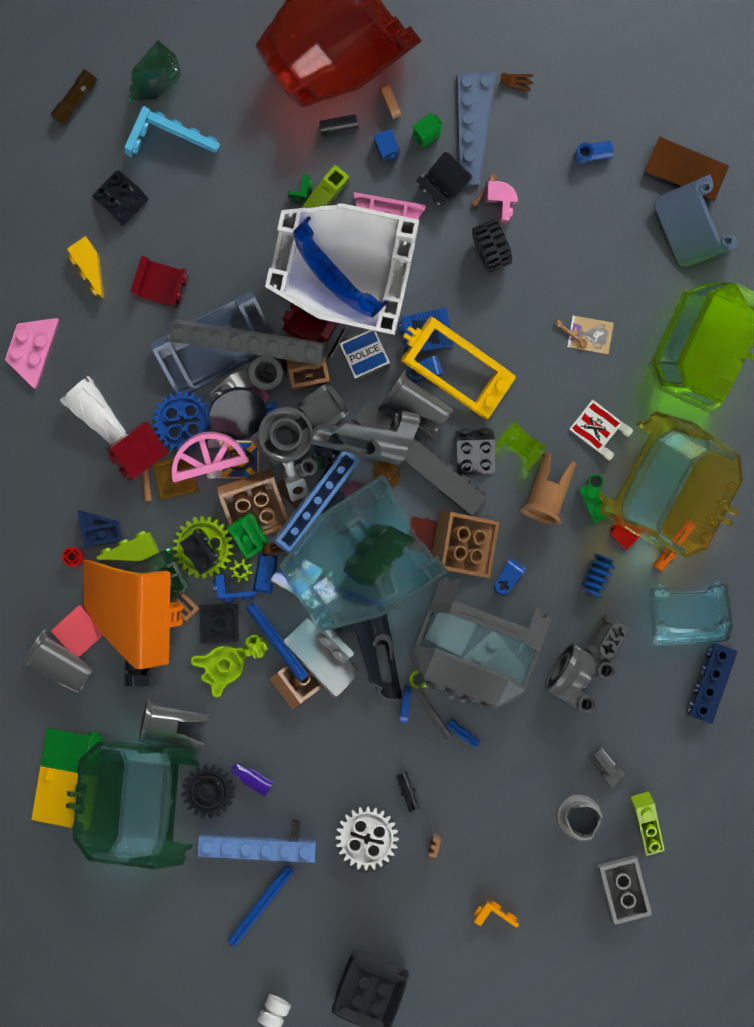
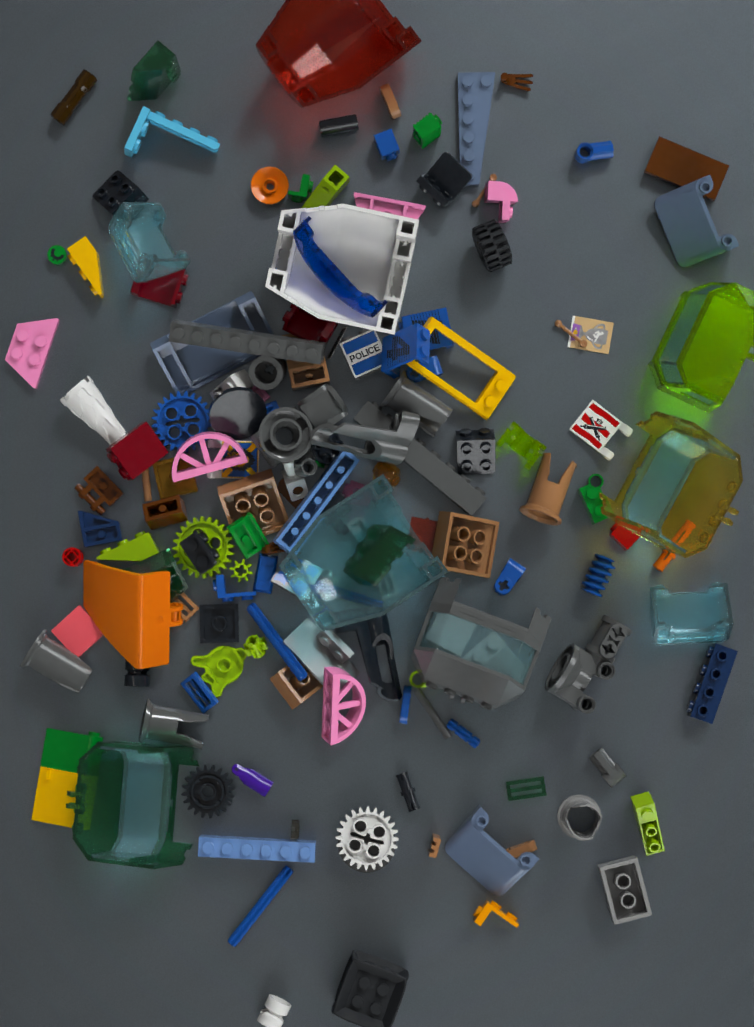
(57, 255): none -> green tile
(103, 486): none -> reddish brown plate
(142, 242): none -> clear light blue windscreen
(165, 512): none -> reddish brown brick
(202, 691): none -> blue tile
(267, 176): none -> orange dish
(332, 695): none -> bright pink window
(405, 347): none -> blue panel
(485, 857): none -> sand blue windscreen
(517, 850): none -> medium nougat beam
(524, 796): none -> clear green tile

